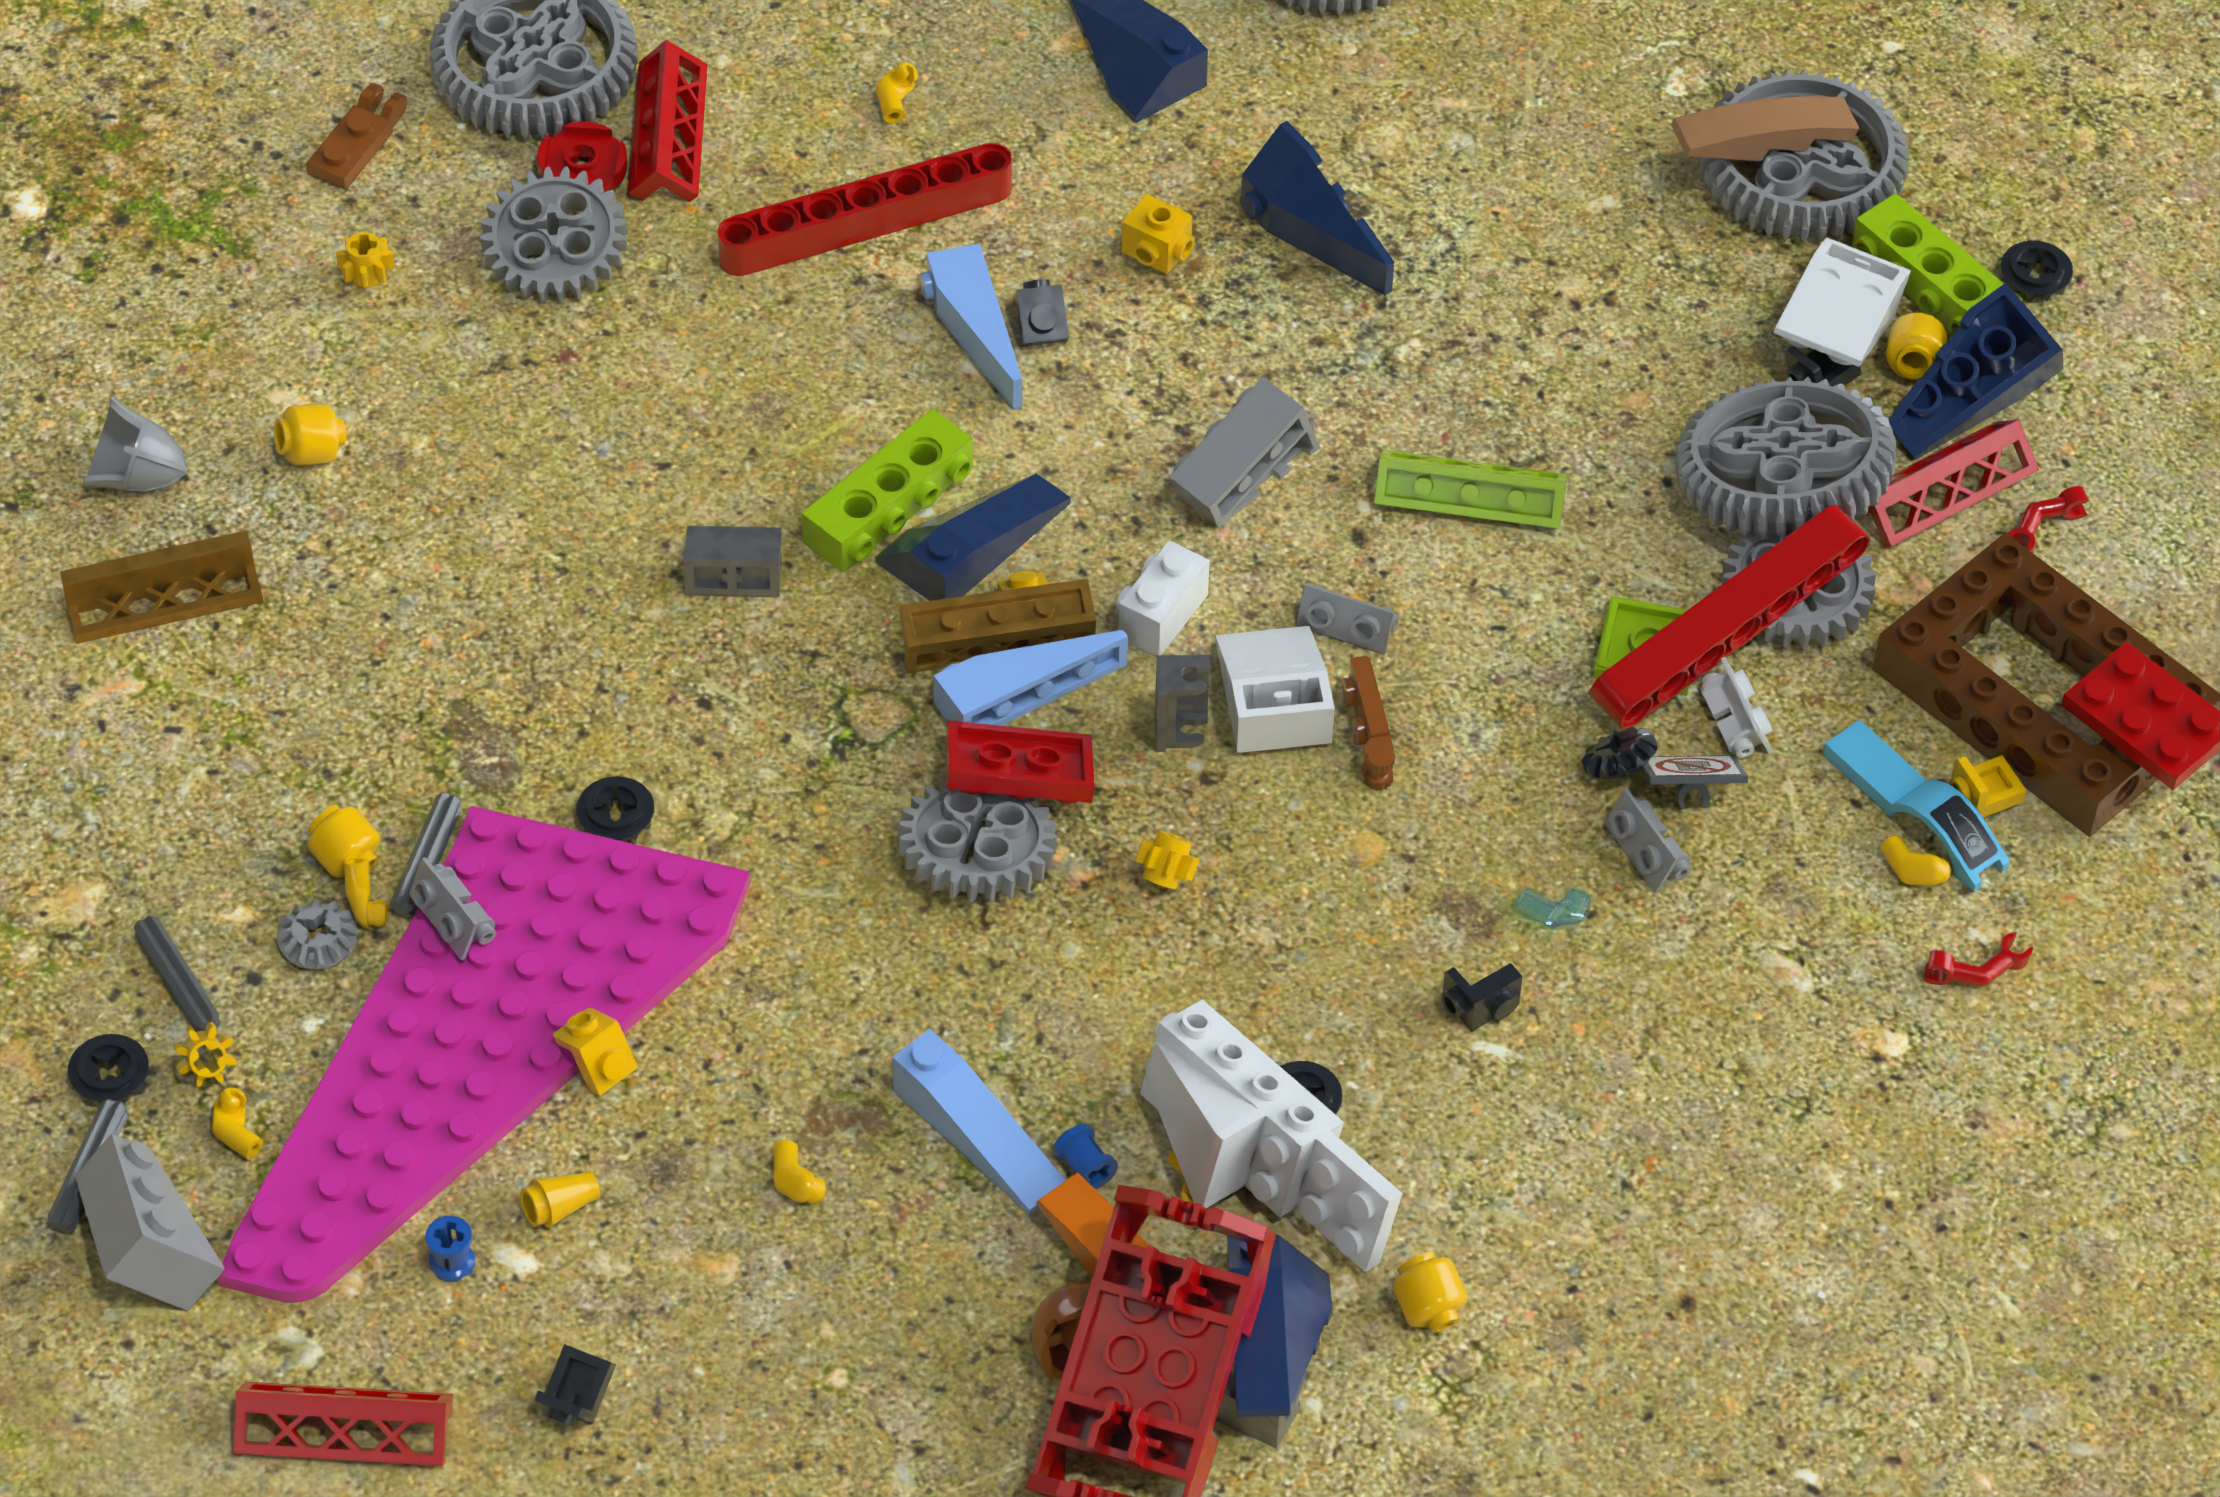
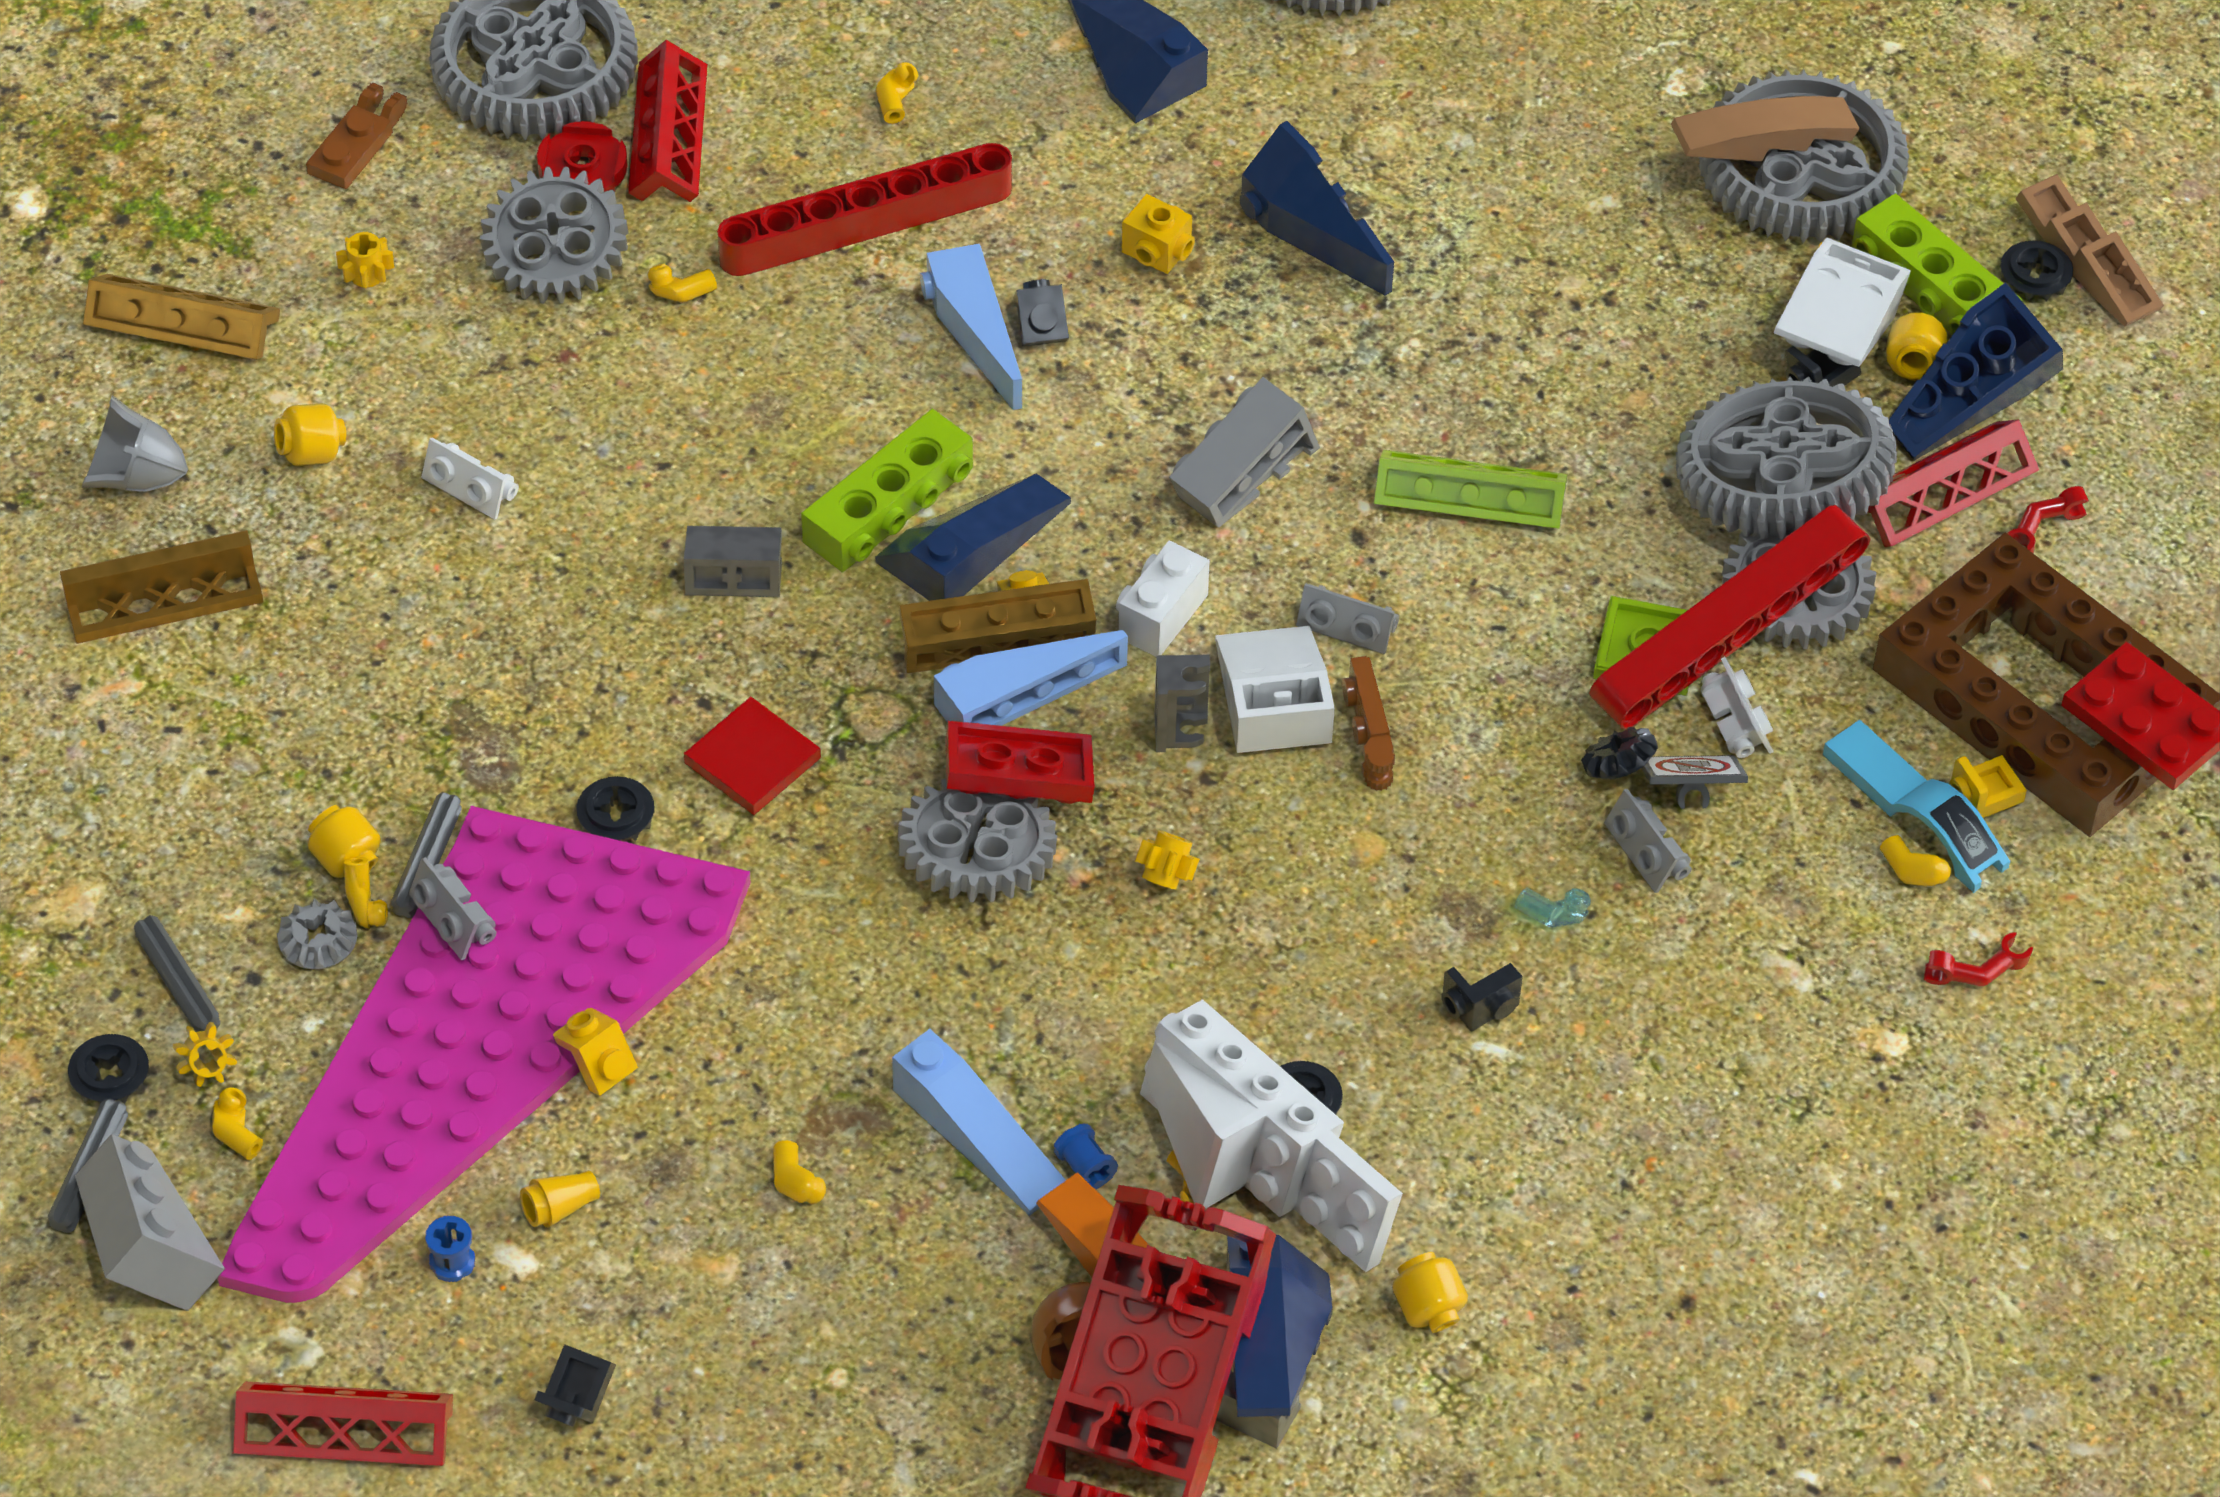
(178, 315): none -> pearl gold fence
(467, 479): none -> white hinge
(680, 289): none -> yellow arm
(752, 755): none -> red tile
(2098, 259): none -> medium nougat slope

